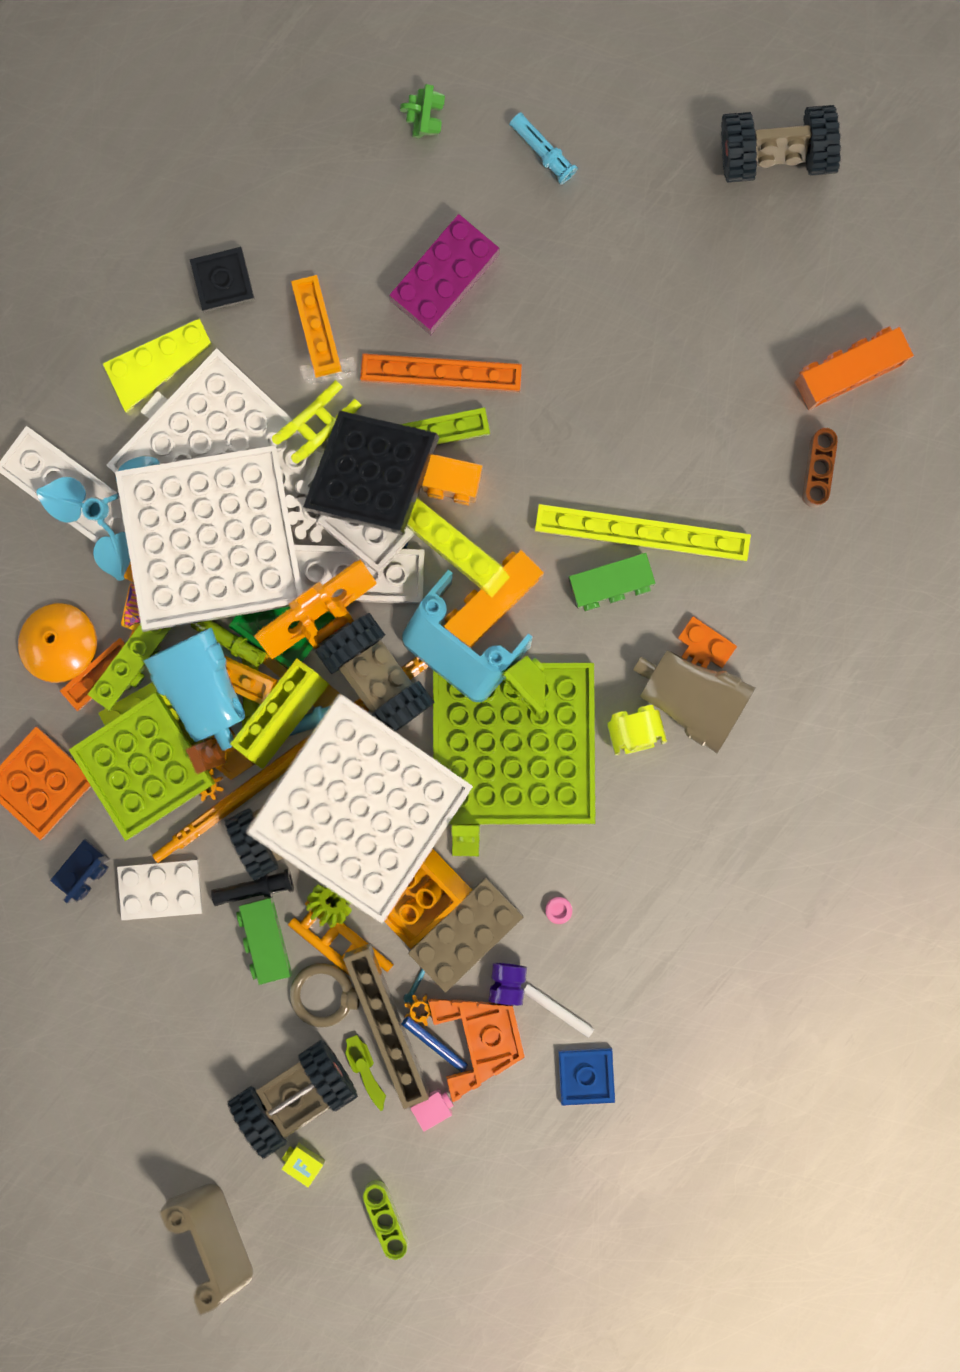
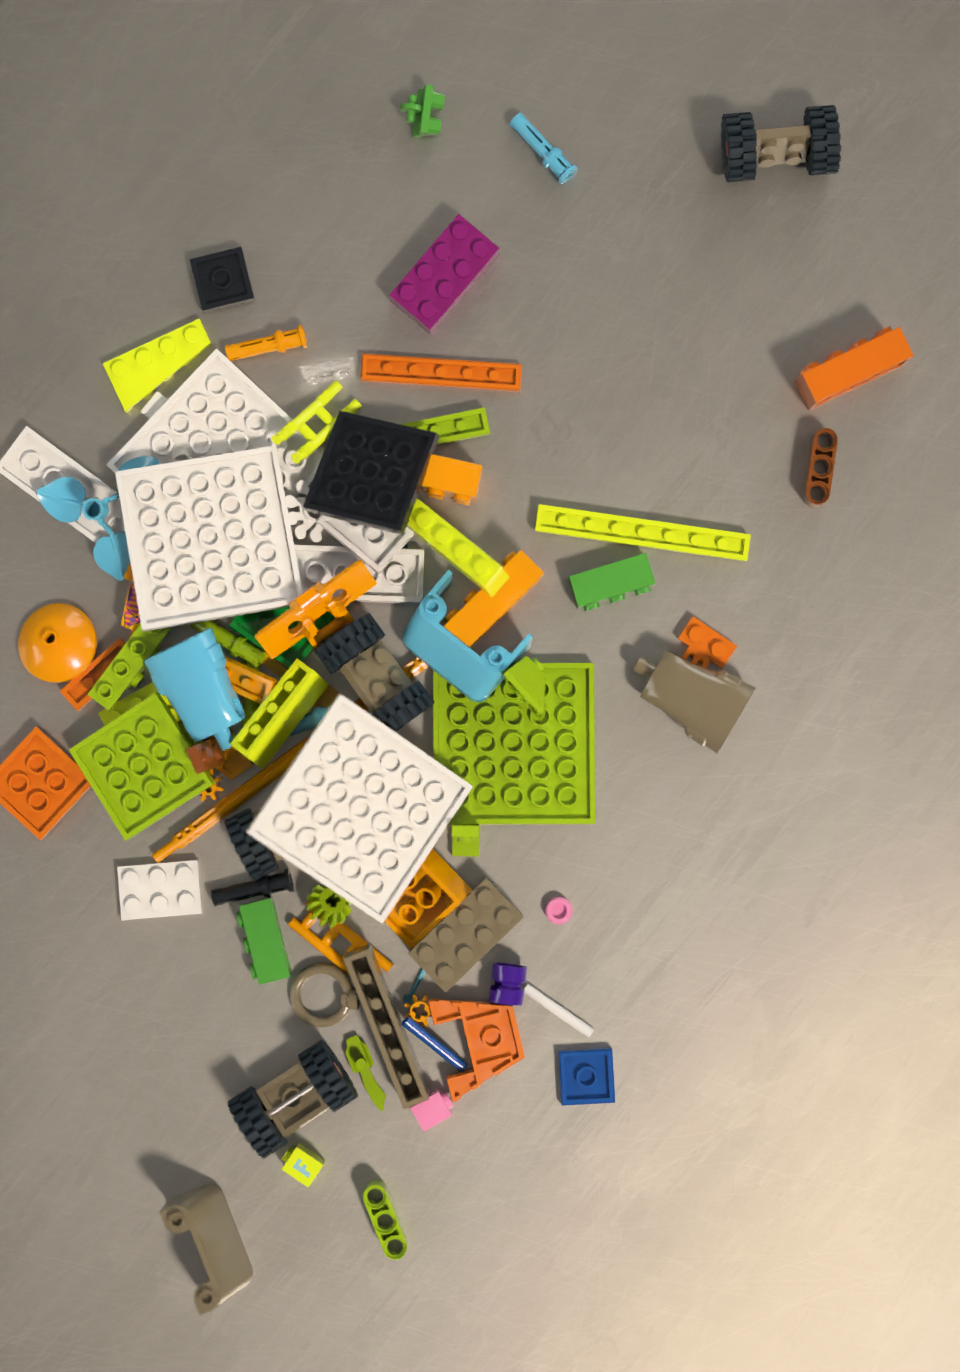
(79, 870): dark blue bracket -> none
(278, 342): none -> light orange pin
(316, 326): light orange plate -> none
(637, 730): neon yellow brick -> none

